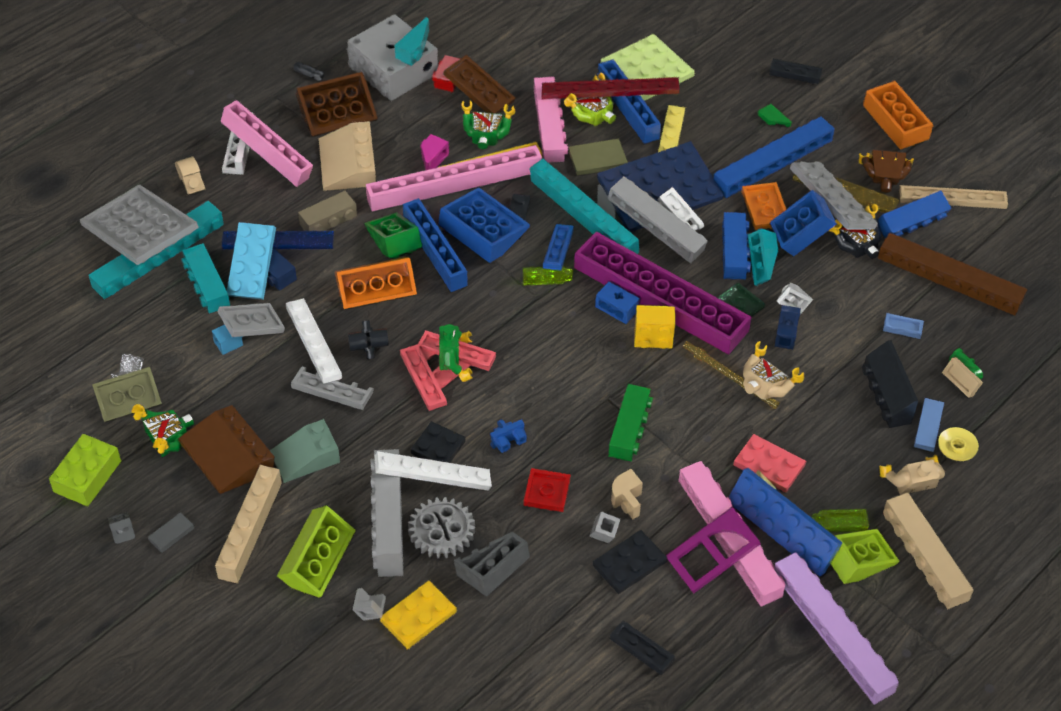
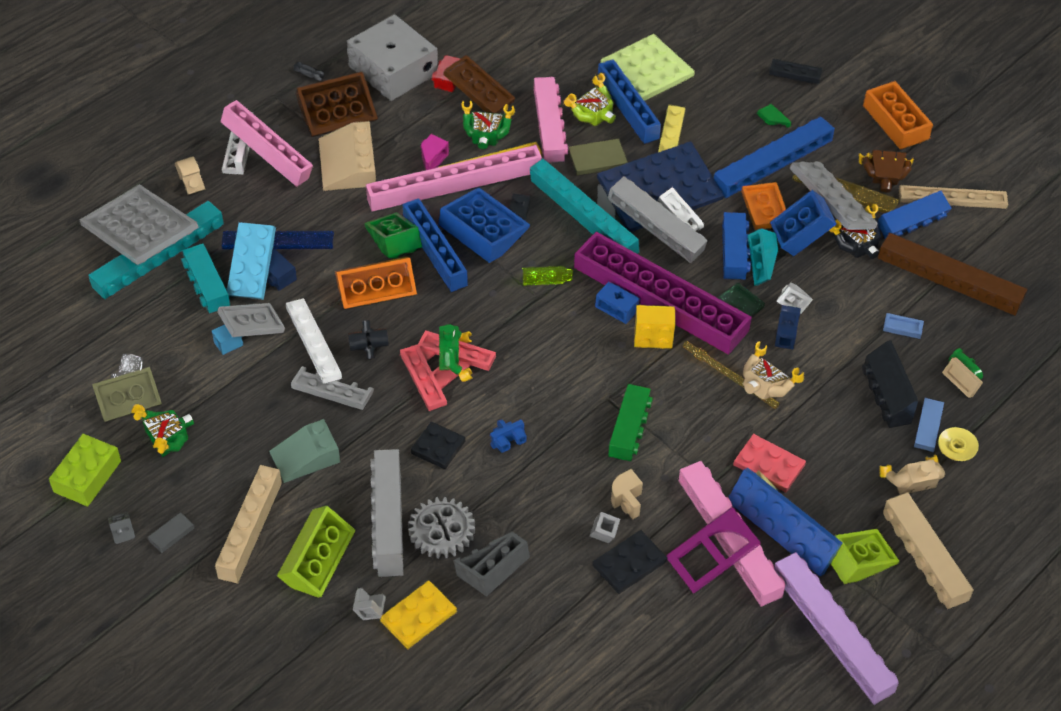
(226, 449): reddish brown slope -> none
(328, 213): dark tan brick -> none
(412, 45): teal slope -> none
(432, 471): white plate -> none
(547, 490): red plate -> none
(558, 247): blue tile -> none
(610, 88): dark red tile -> none
(642, 647): black plate -> none
(842, 519): clear neon green hinge -> none

